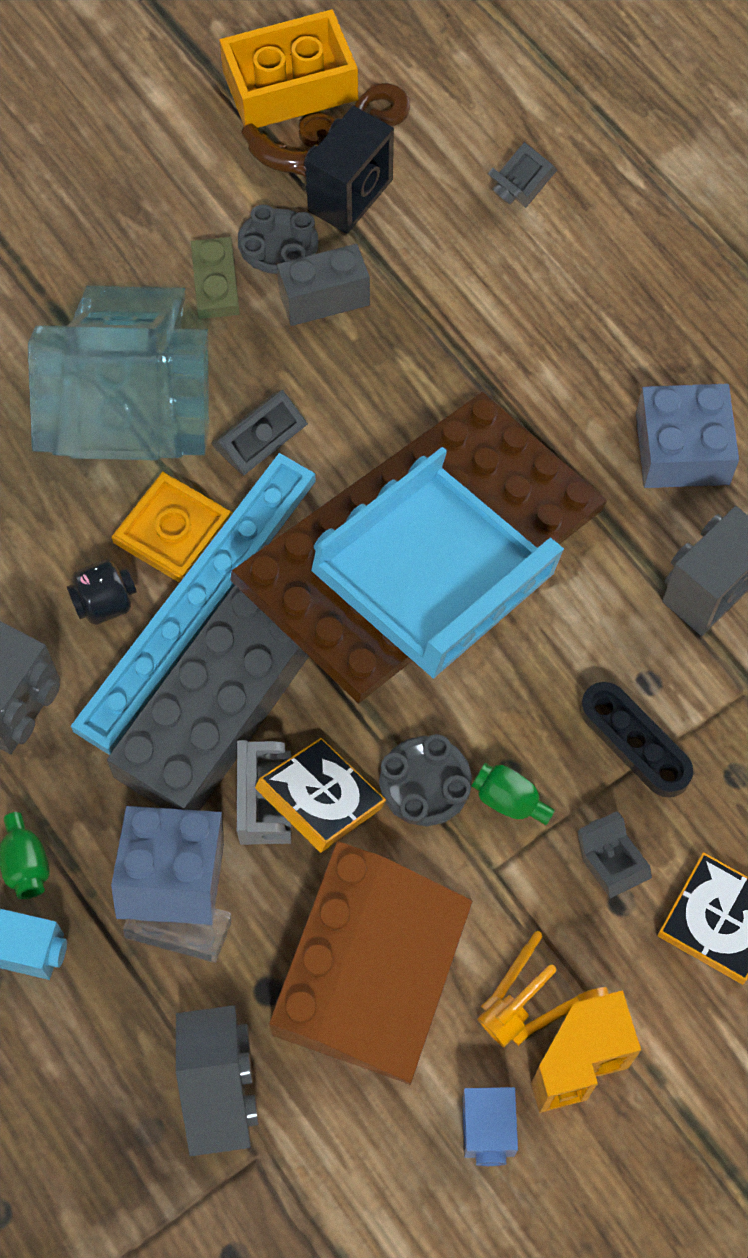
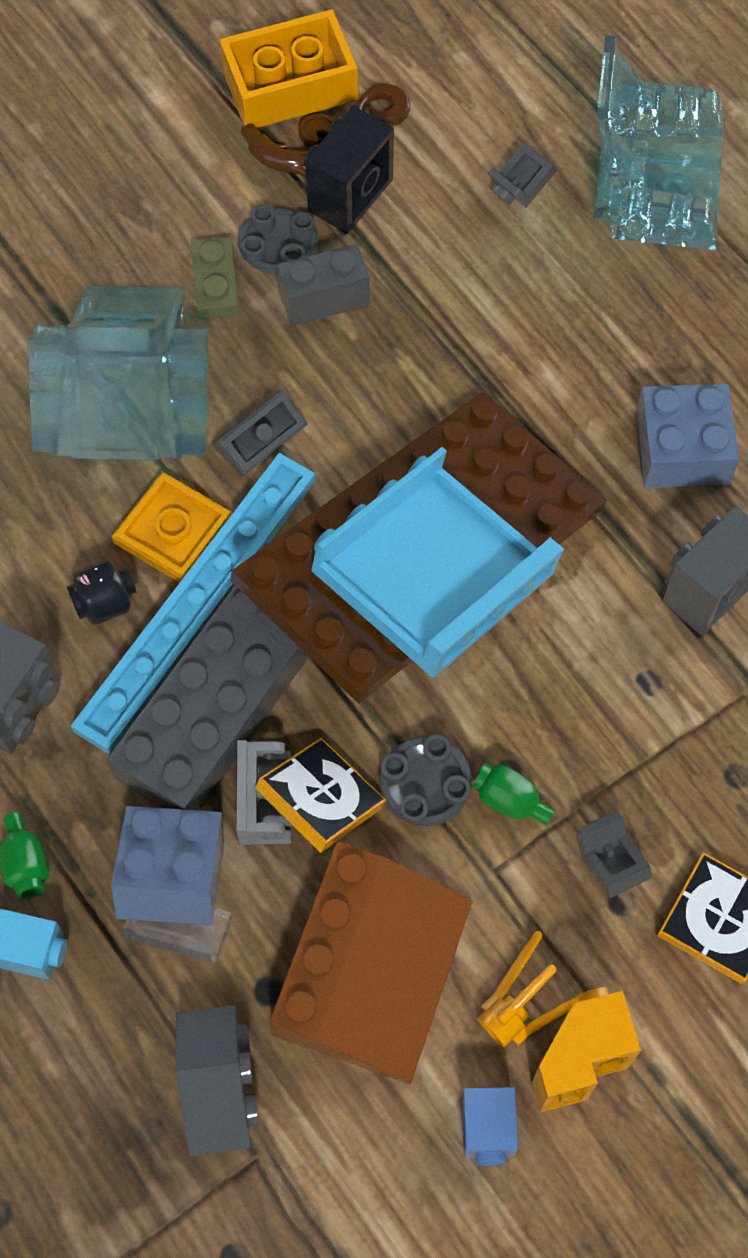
(631, 721): black plate -> none
(657, 157): none -> clear light blue piece

